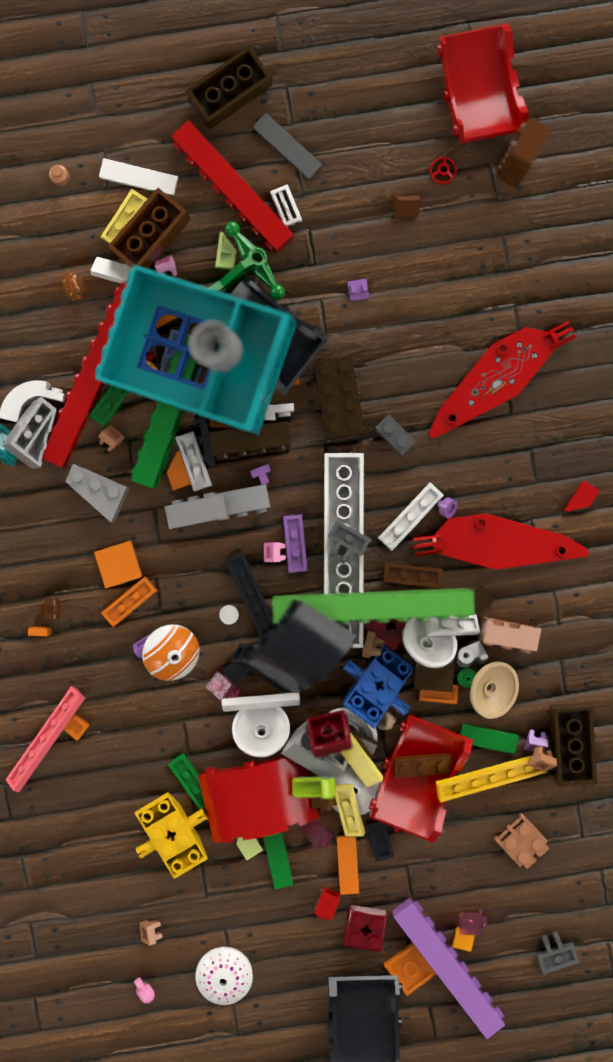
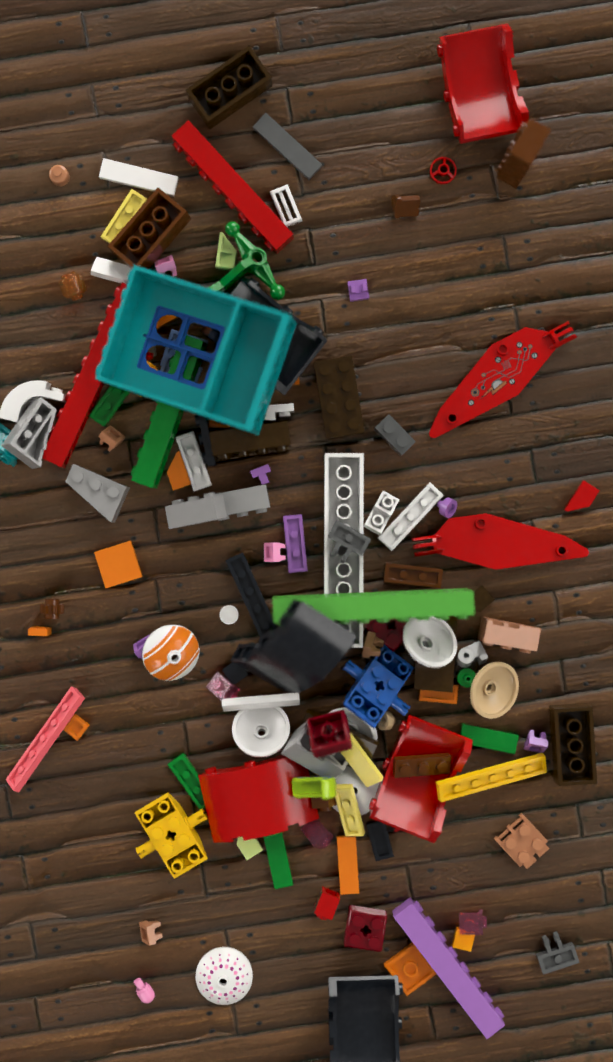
(129, 601): orange tile -> none
(206, 343): light grey wheel -> none
(381, 513): none -> white slope
(452, 626): white tile -> none
(542, 760): nougat tile -> none

